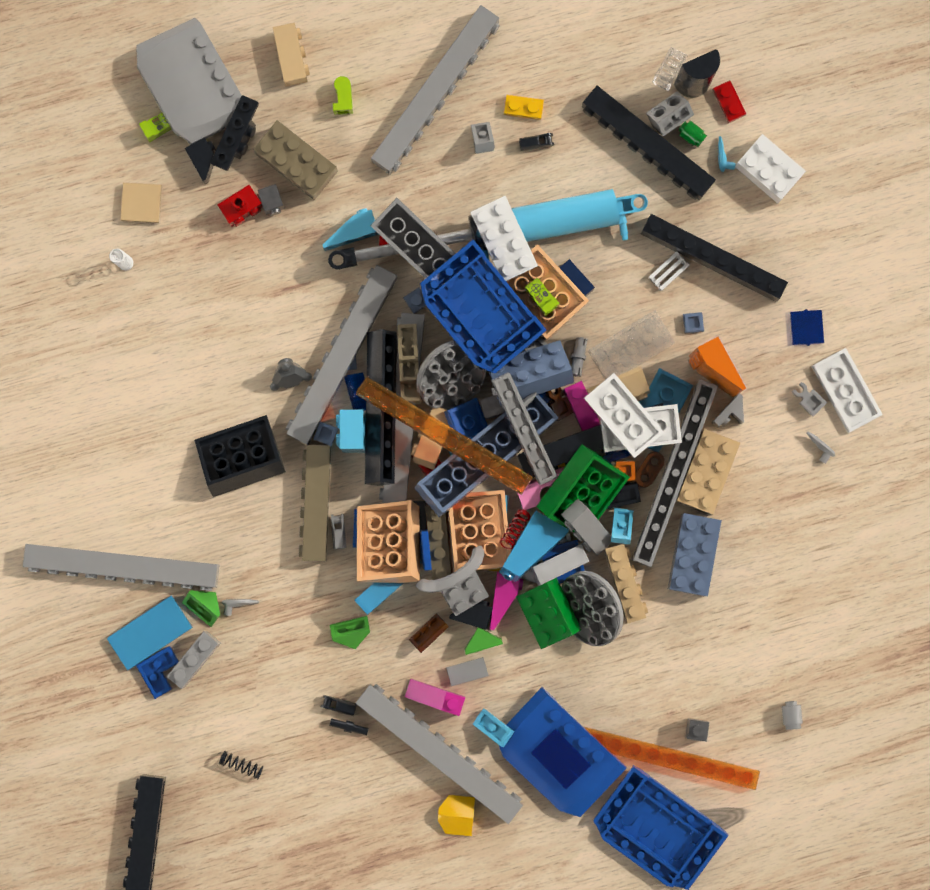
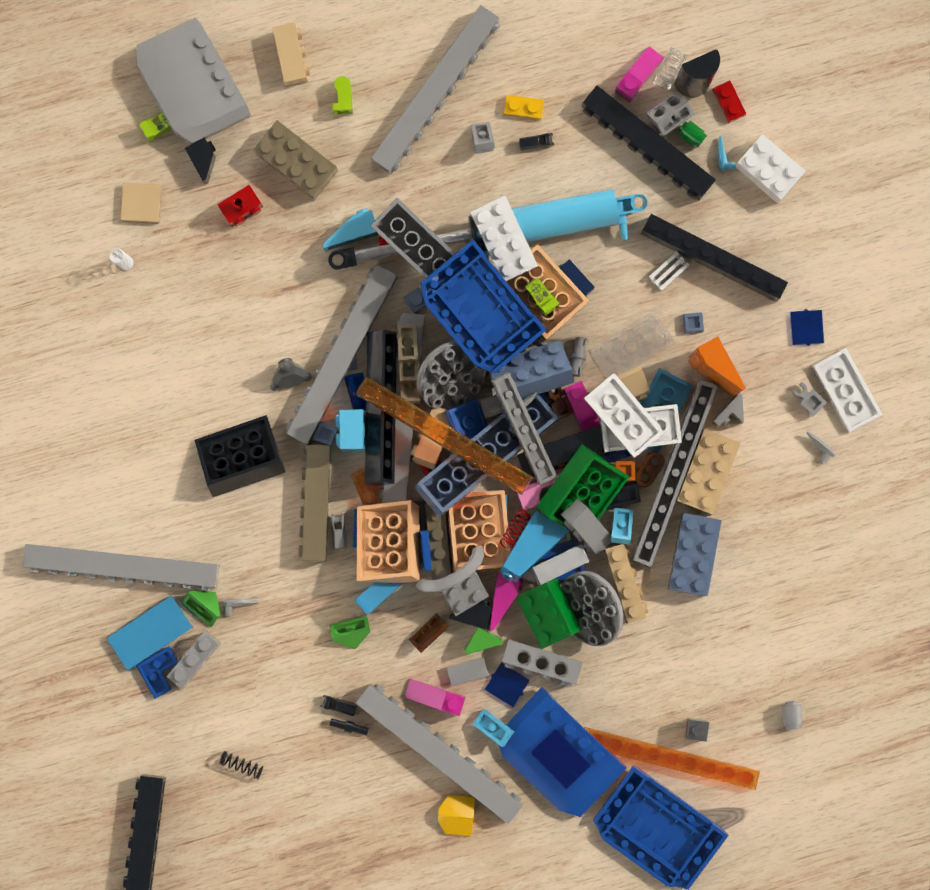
(237, 134): black bracket -> none
(271, 200): flat silver brick -> none
(364, 490): none -> clear orange slope
(507, 684): none -> clear blue piece
(572, 666): none -> light grey brick
(638, 74): none -> dark pink slope

